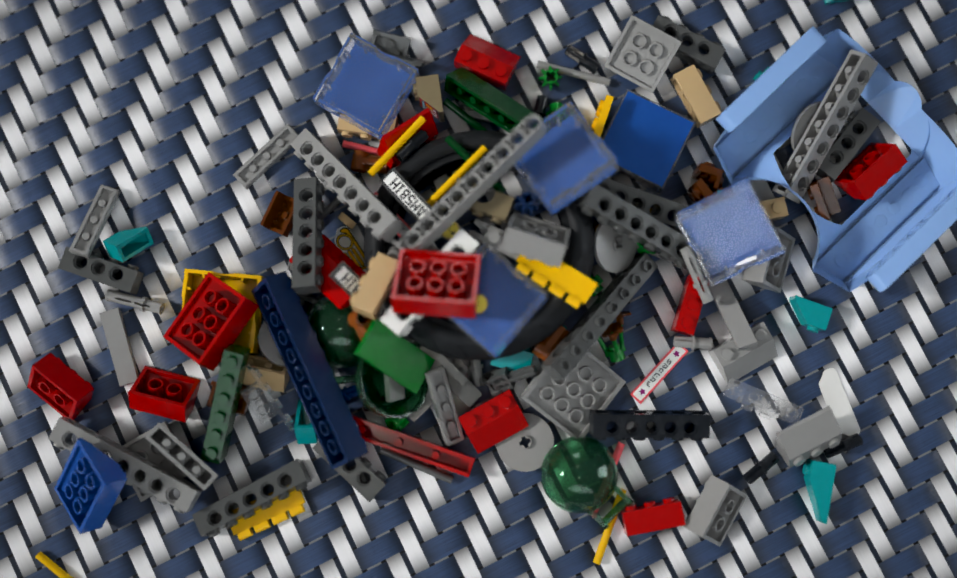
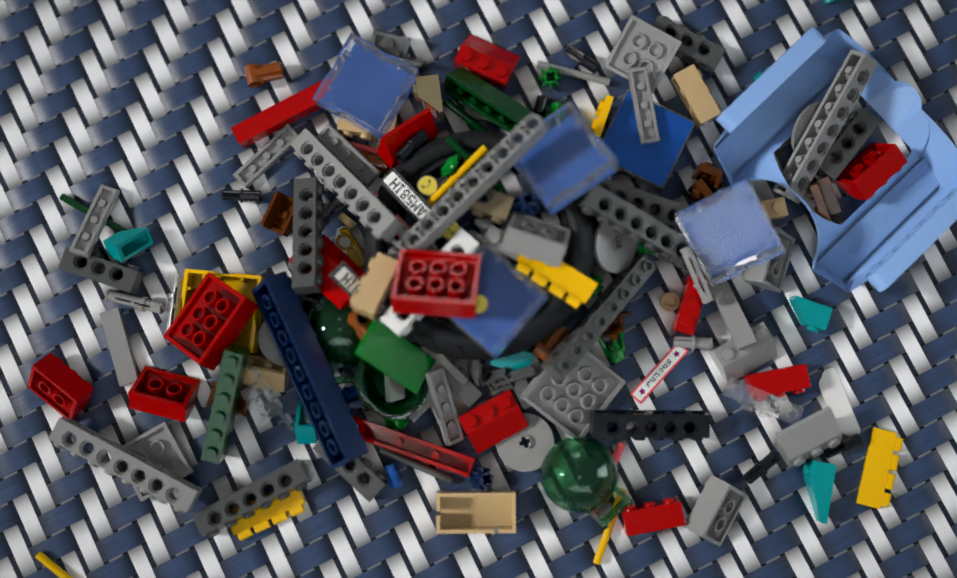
(83, 208): none -> dark green bar
(89, 486): blue slope -> none
(175, 301): none -> light grey pin
(181, 456): light grey brick -> none
(242, 195): none -> black axle
(259, 74): none -> dark orange piece
(276, 117): none -> red tile
(348, 155): none -> light grey tile
(393, 476): none -> blue pin
(396, 146): yellow bar -> none
(427, 185): none -> light yellow tile
(450, 166): none -> green plant
(475, 511): none -> tan piece
(481, 478): none -> dark blue gear
(643, 105): none -> light grey tile
(669, 301): none -> tan tile
(781, 380): none -> red brick
(876, 468): none -> yellow windscreen

